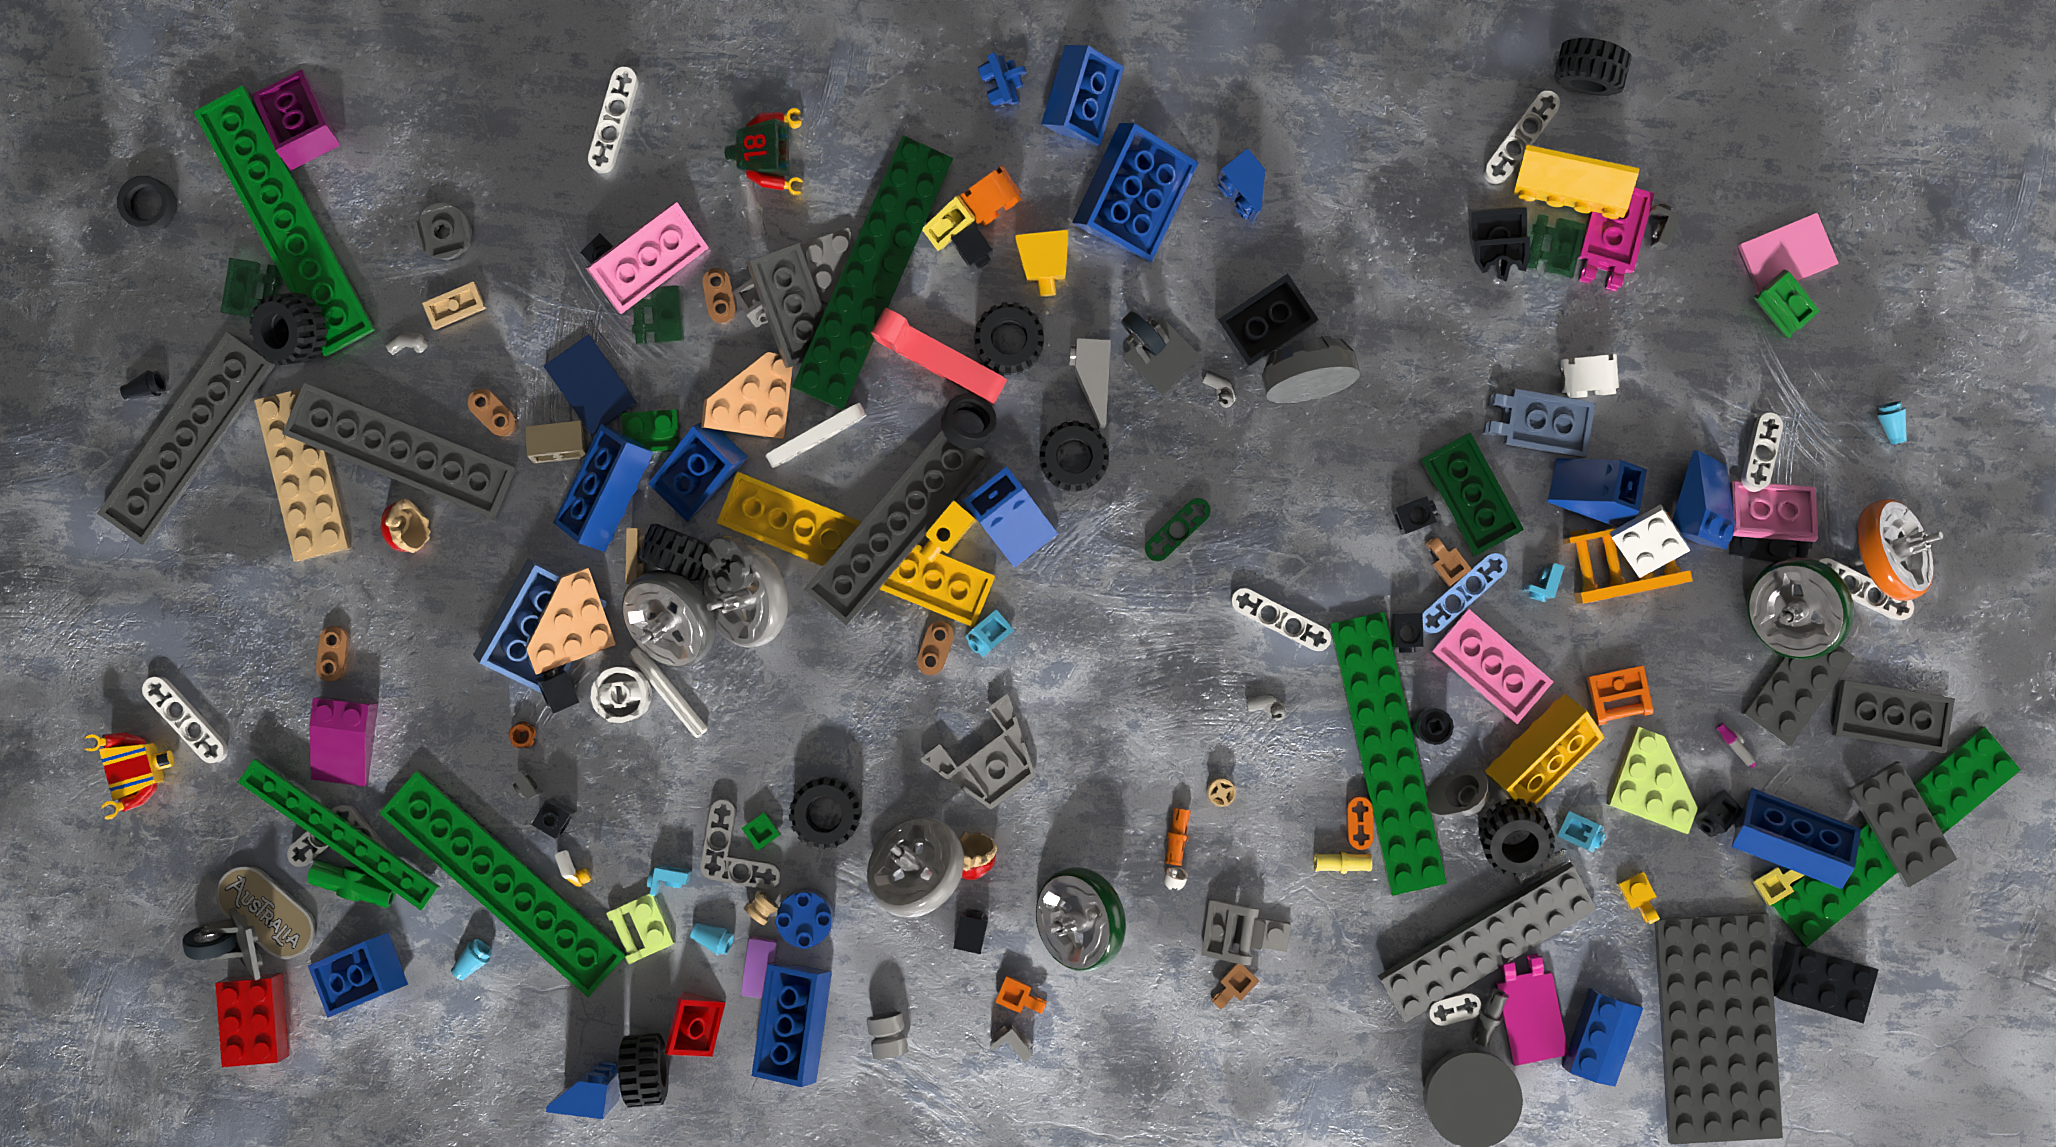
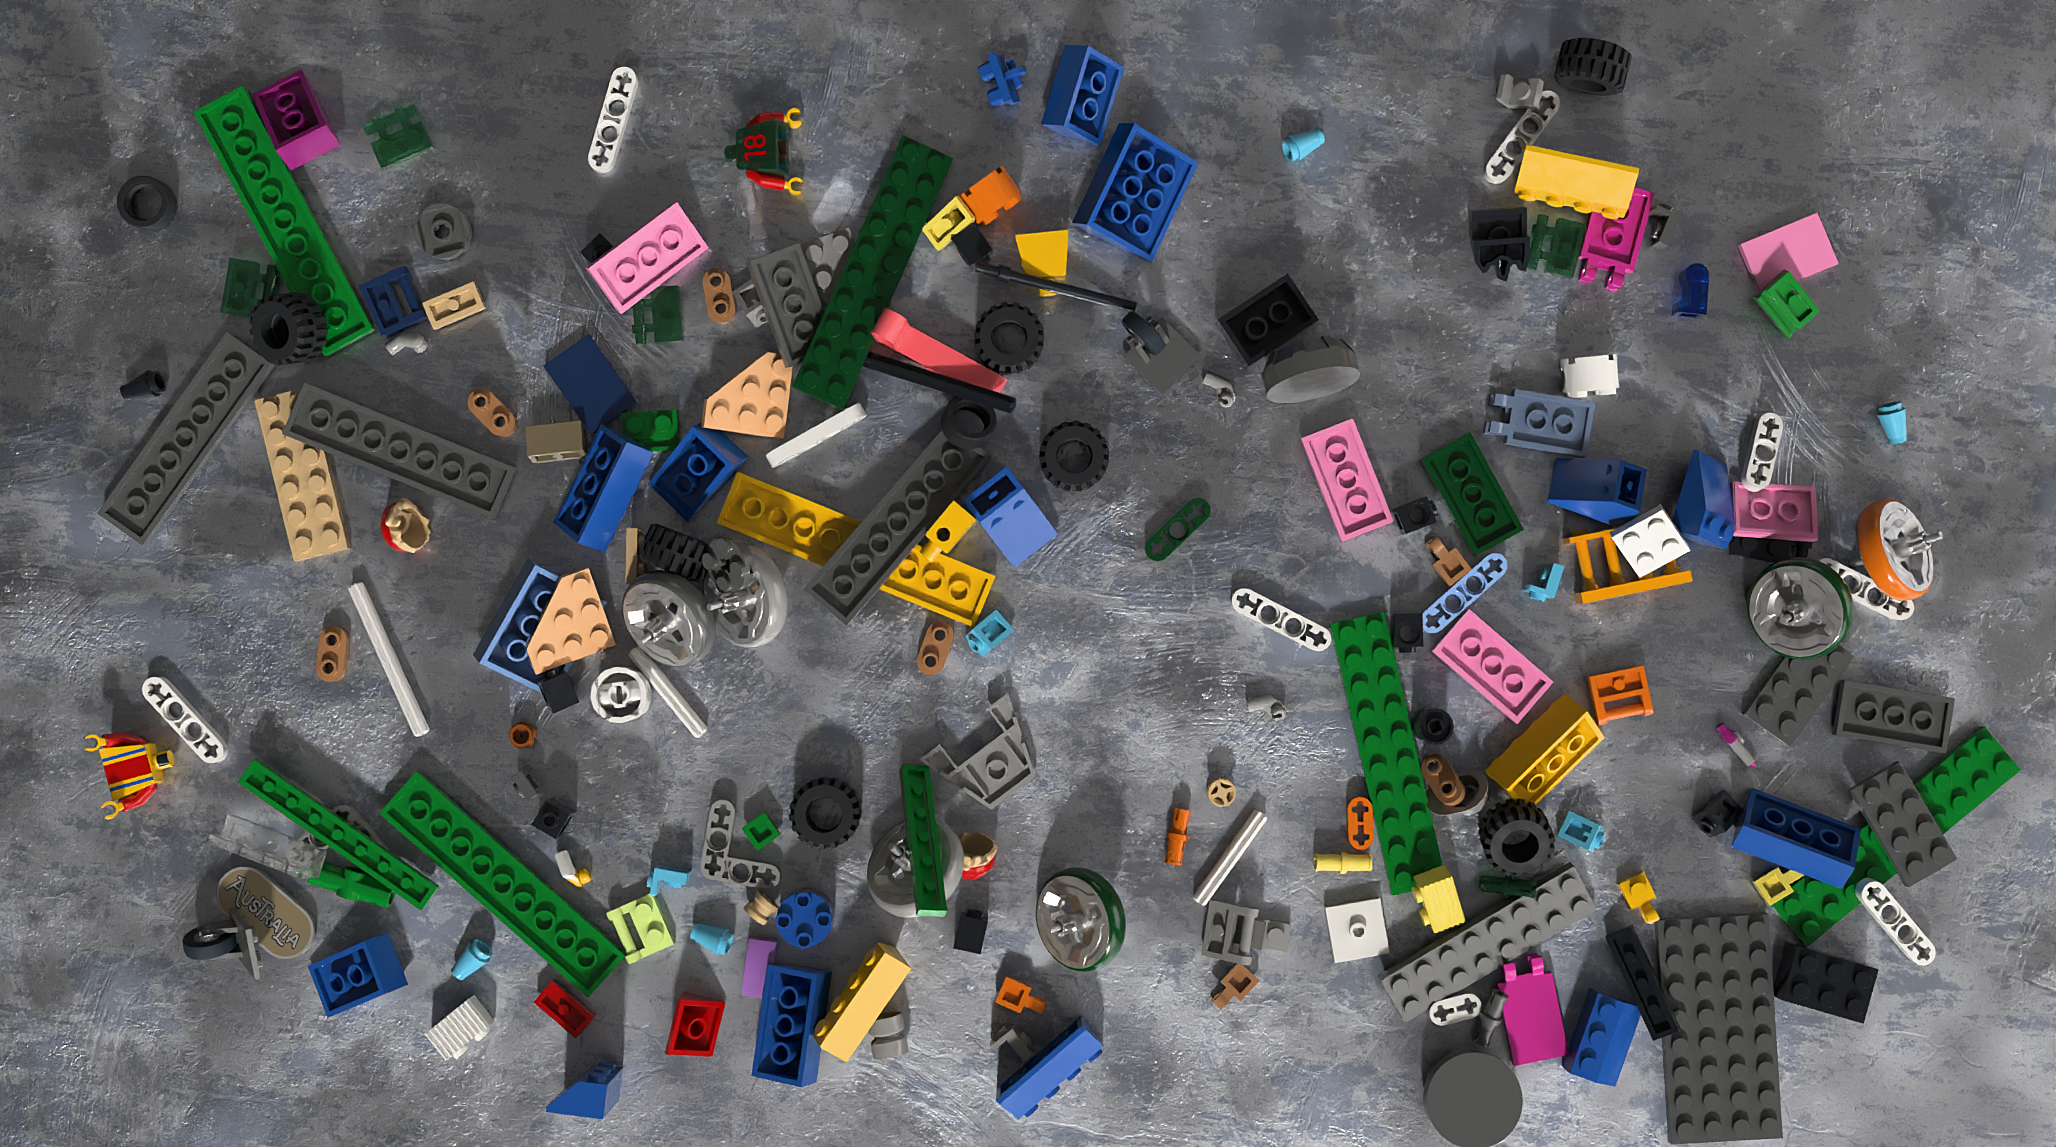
(252, 1020): red brick -> none
(269, 847): none -> clear fence
(341, 740): magenta slope -> none
(385, 304): none -> dark blue plate
(388, 659): none -> white axle
(400, 145): none -> clear green plate
(459, 1028): none -> white brick
(564, 1008): none -> red plate
(643, 1070): black tyre -> none
(833, 208): none -> clear tile
(861, 1001): none -> yellow slope
(922, 841): none -> green plate
(940, 382): none -> black axle
(1004, 274): none -> black bar
(1049, 1068): none -> slope
(1091, 369): light grey slope -> none
(1175, 878): white hinge -> none
(1229, 857): none -> white axle
(1244, 183): blue slope -> none
(1301, 144): none -> medium azure cone
(1346, 480): none -> bright pink plate
(1356, 930): none -> white plate
(1438, 898): none -> light yellow brick
(1441, 778): none -> medium nougat plate
(1508, 886): none -> clear green axle
(1519, 92): none -> light grey bracket
(1642, 982): none -> black plate
(1653, 784): yellowish green plate -> none
(1694, 292): none -> clear blue leg
(1895, 921): none -> white beam

